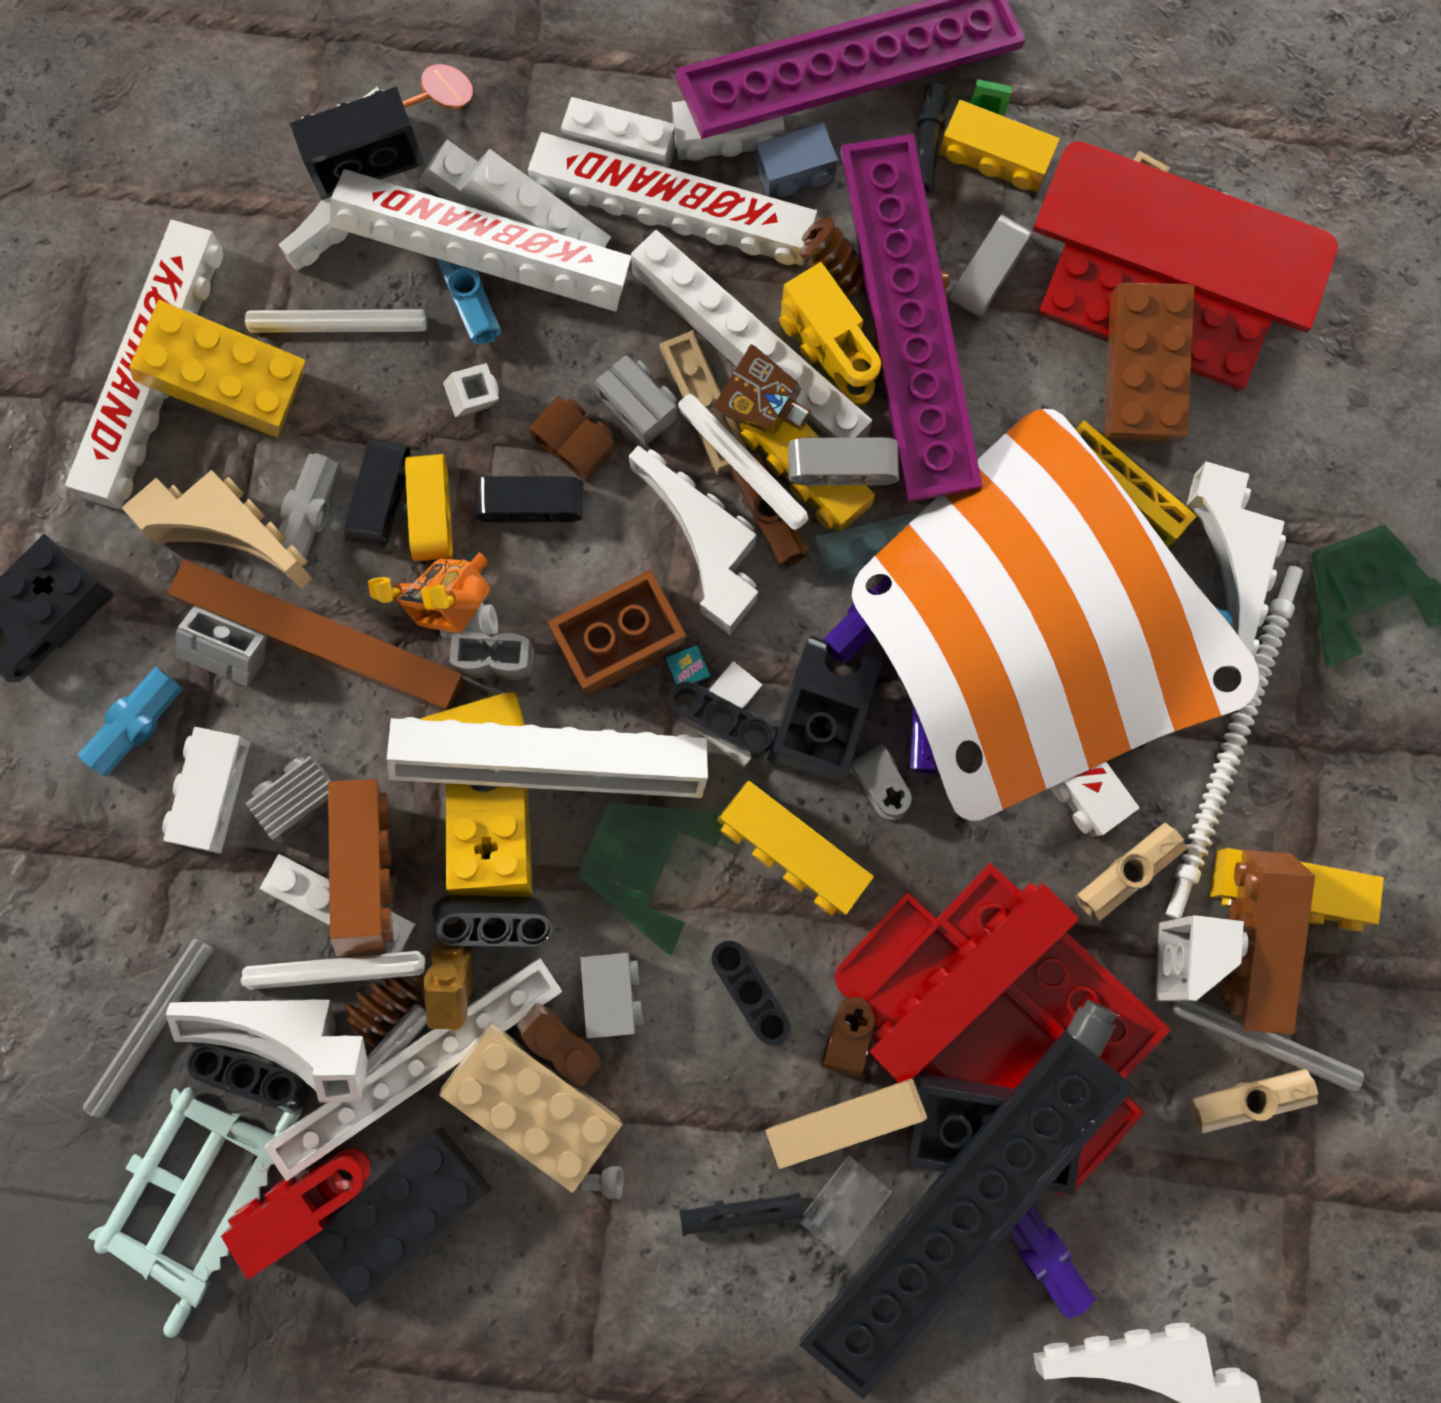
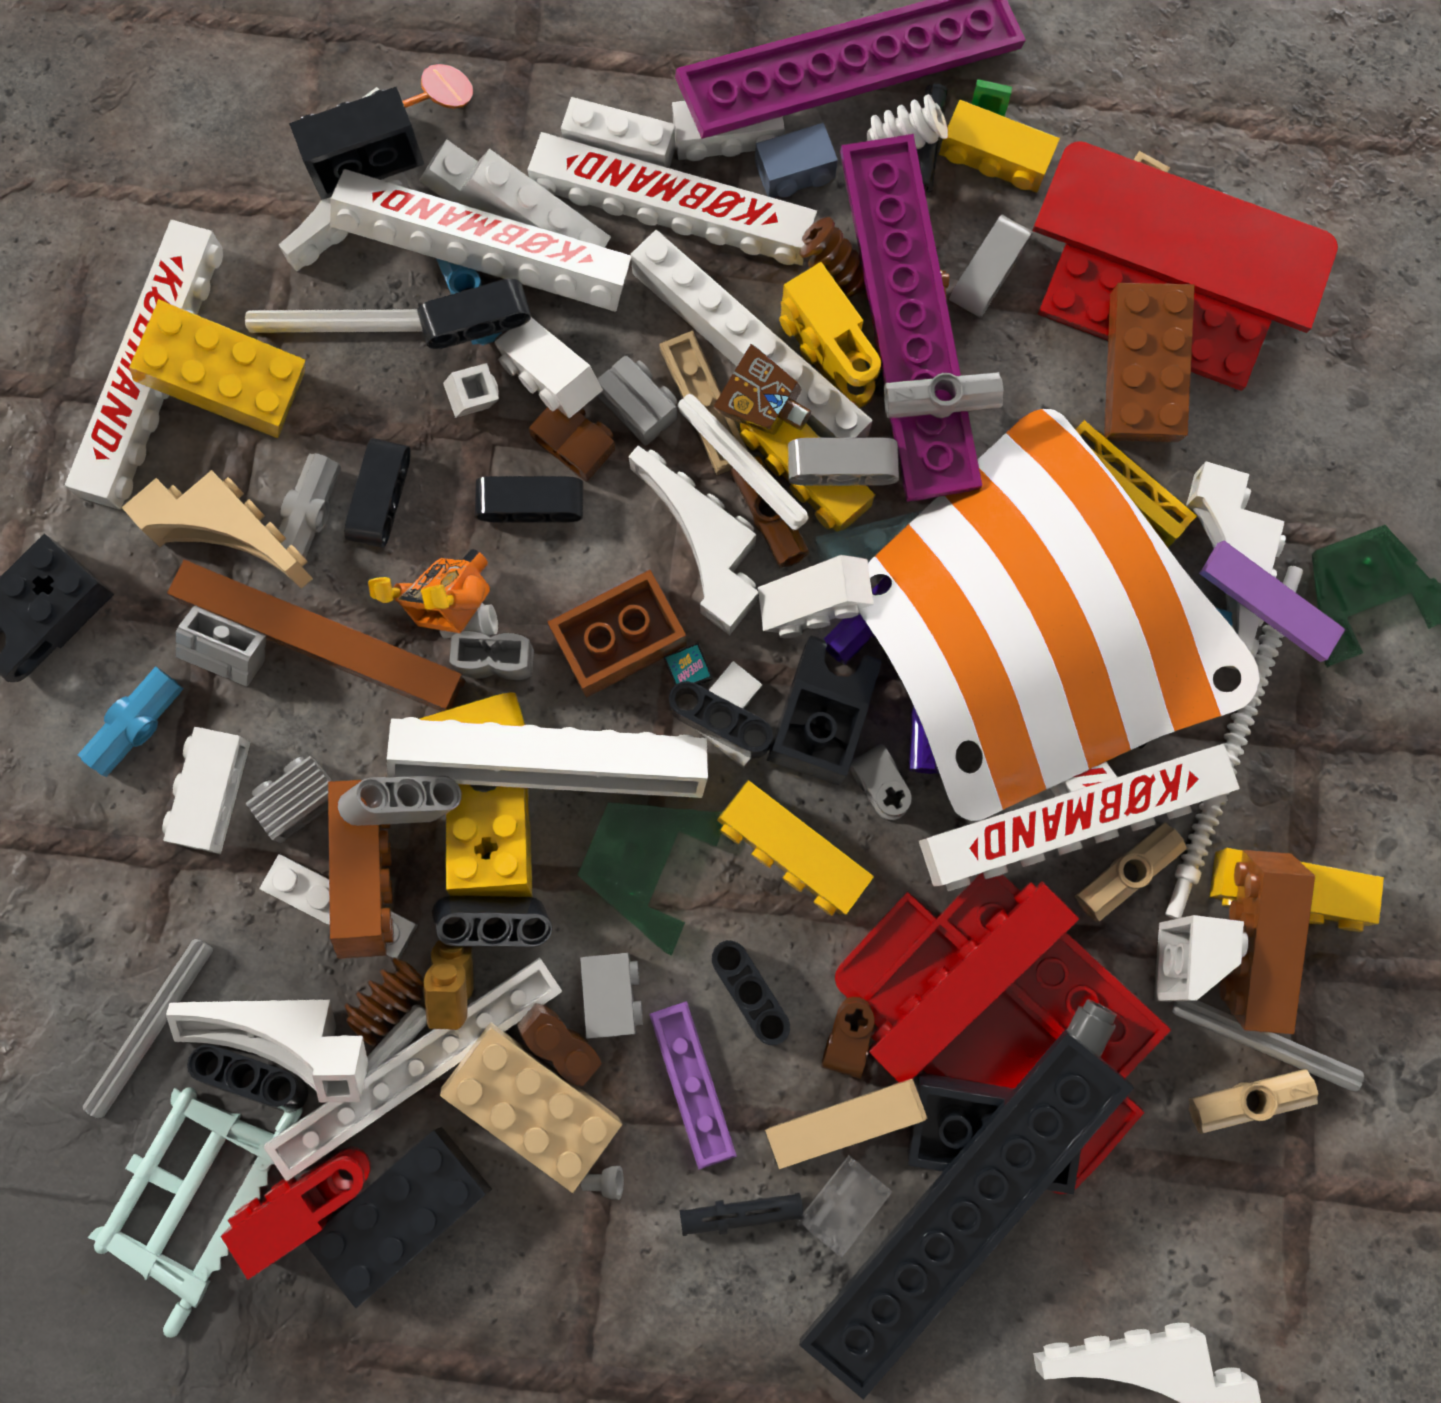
(333, 970): white axle -> none
(383, 802): none -> light grey beam
(428, 507): yellow beam -> none
(474, 313): none -> black beam
(548, 367): none -> white brick
(692, 1085): none -> medium lavender tile
(815, 596): none -> white brick
(925, 123): none -> white piece
(967, 394): none -> light grey piece
(1051, 1264): dark purple piece -> none
(1078, 816): none -> white brick
(1272, 601): none -> medium lavender tile

